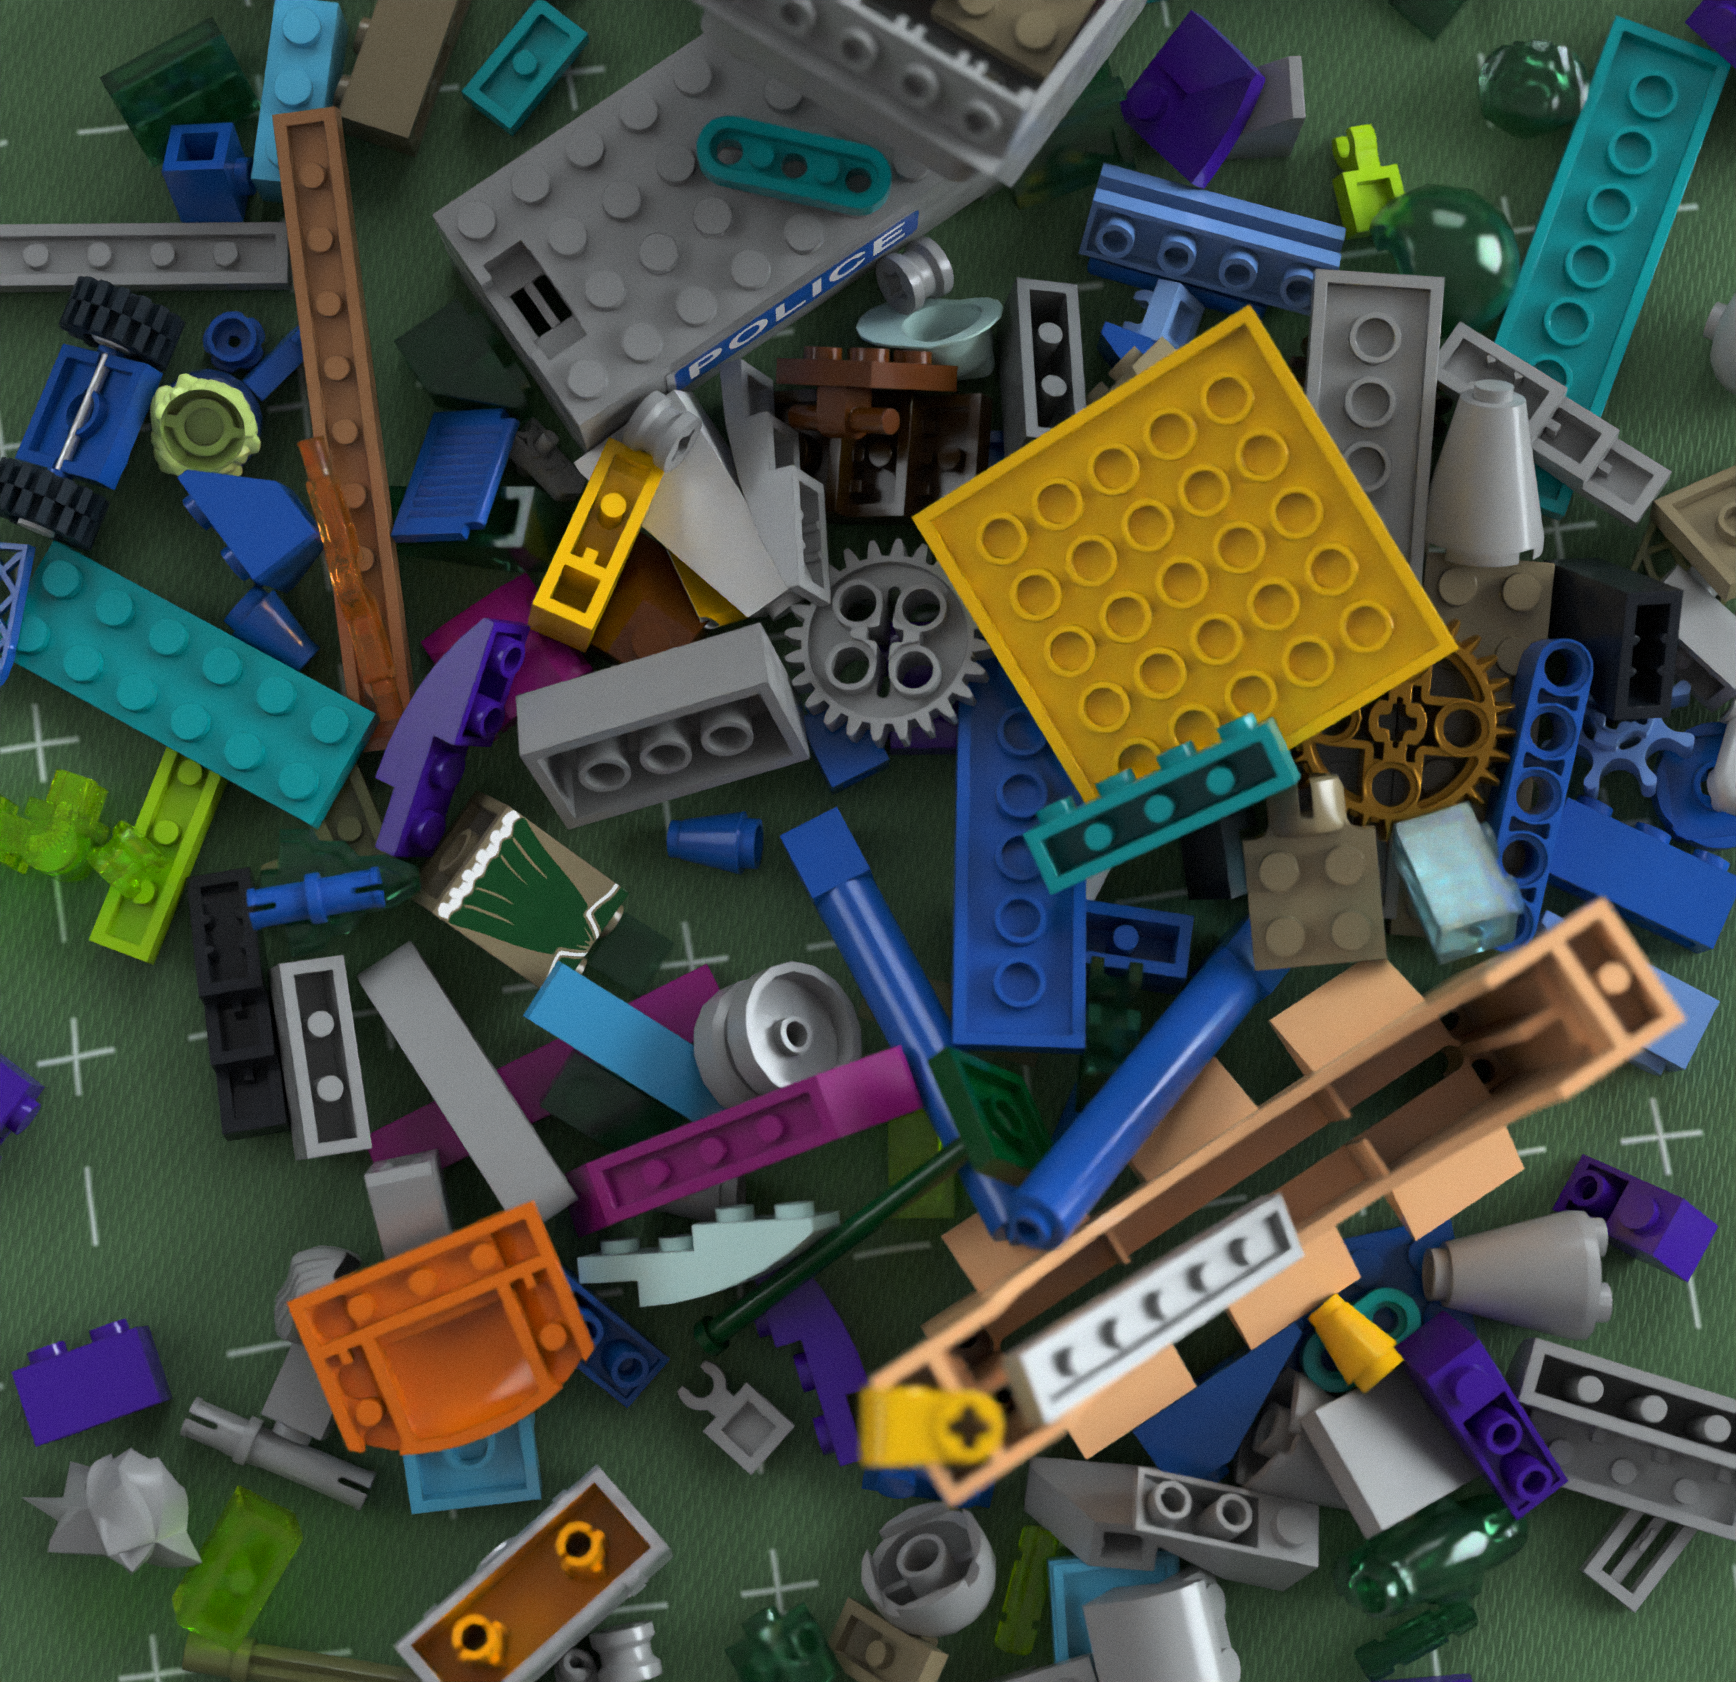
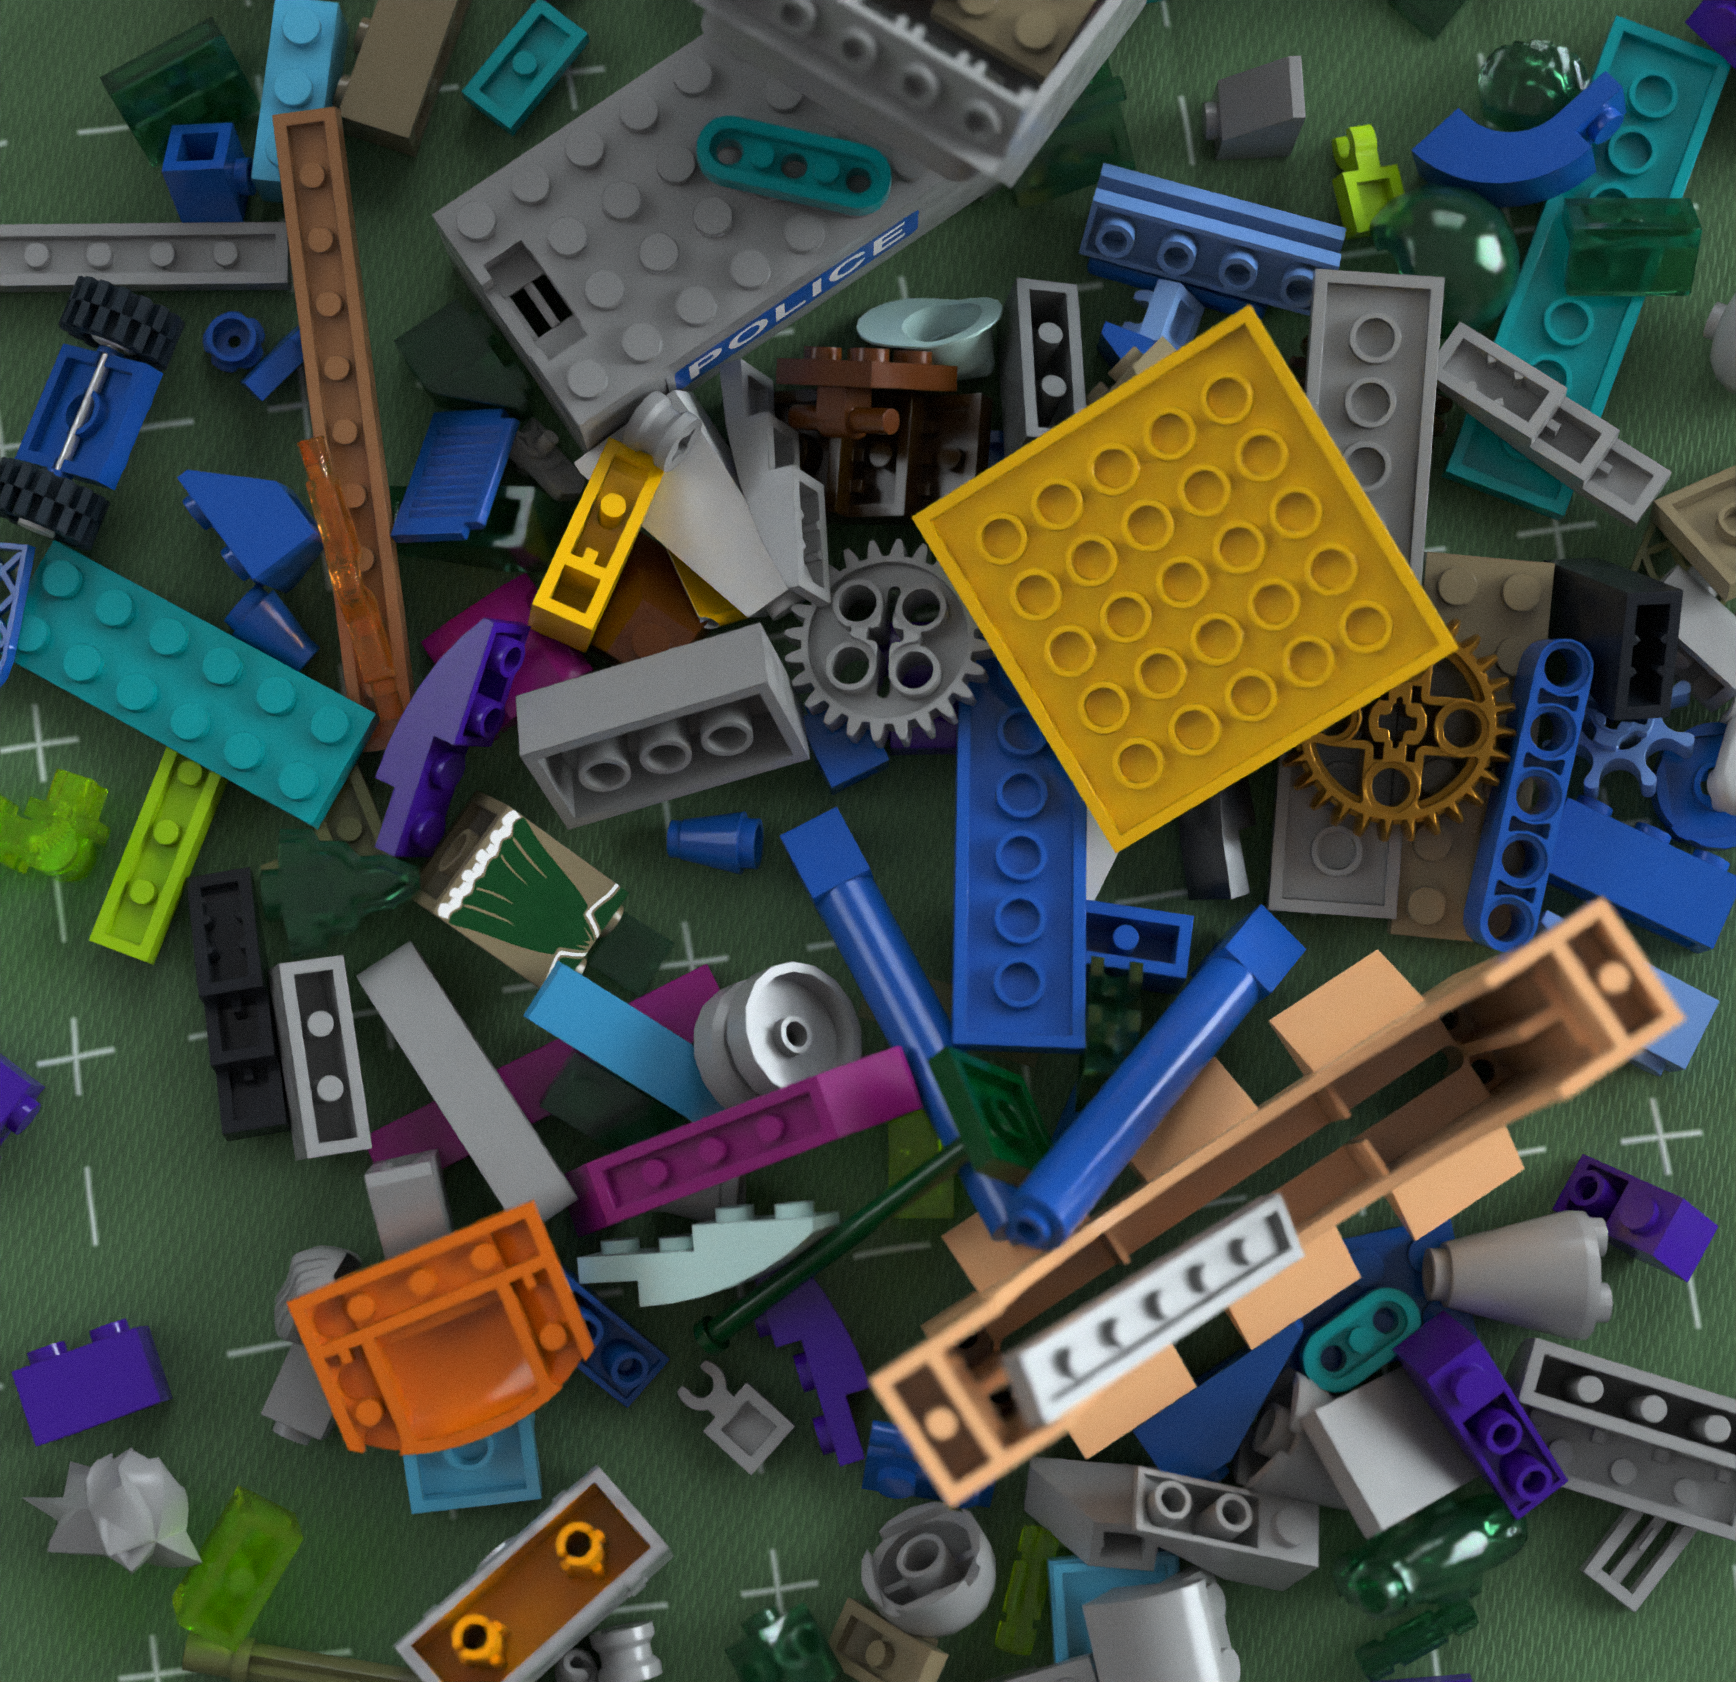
(126, 859): clear neon green wheel -> none
(205, 424): yellowish green hair -> none
(261, 1447): light grey pin -> none
(315, 898): blue pin -> none
(912, 1426): yellow piece -> none
(914, 275): light grey wheel -> none
(1162, 805): teal brick -> none
(1194, 99): dark purple plate -> none
(1313, 882): dark tan plate -> none
(1355, 1343): yellow cone -> none
(1456, 882): clear light blue brick -> none
(1486, 482): light grey cone -> none
(1524, 164): none -> blue arch
(1631, 246): none -> clear green panel

